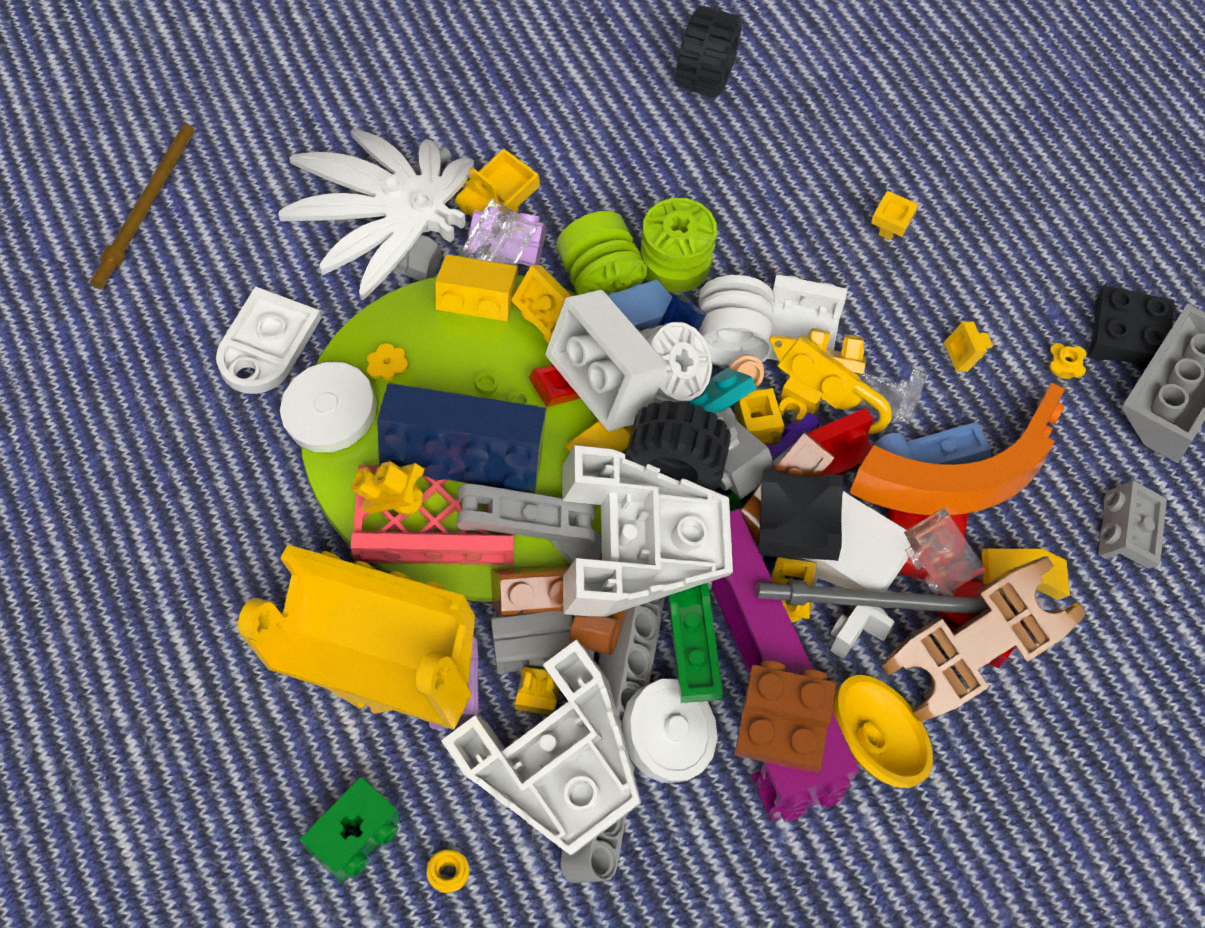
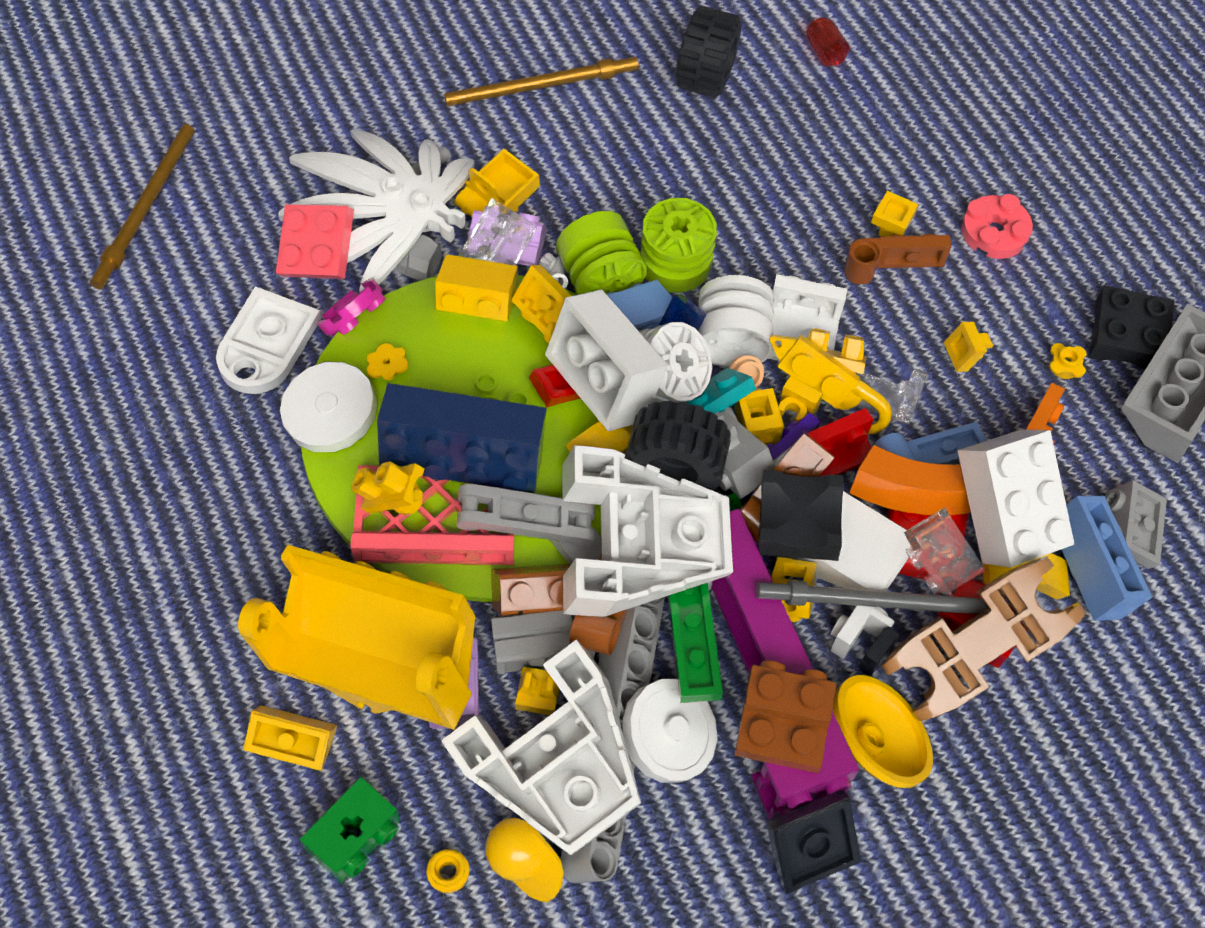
(289, 737): none -> yellow slope
(315, 241): none -> coral plate
(343, 313): none -> dark pink plate
(523, 856): none -> yellow cap
(555, 268): none -> white arm
(603, 69): none -> pearl gold bar
(814, 841): none -> black plate
(827, 42): none -> clear red brick
(878, 651): none -> black tile
(894, 252): none -> dark orange plate
(1002, 210): none -> coral plate
(1016, 497): none -> white brick
(1103, 561): none -> medium blue brick

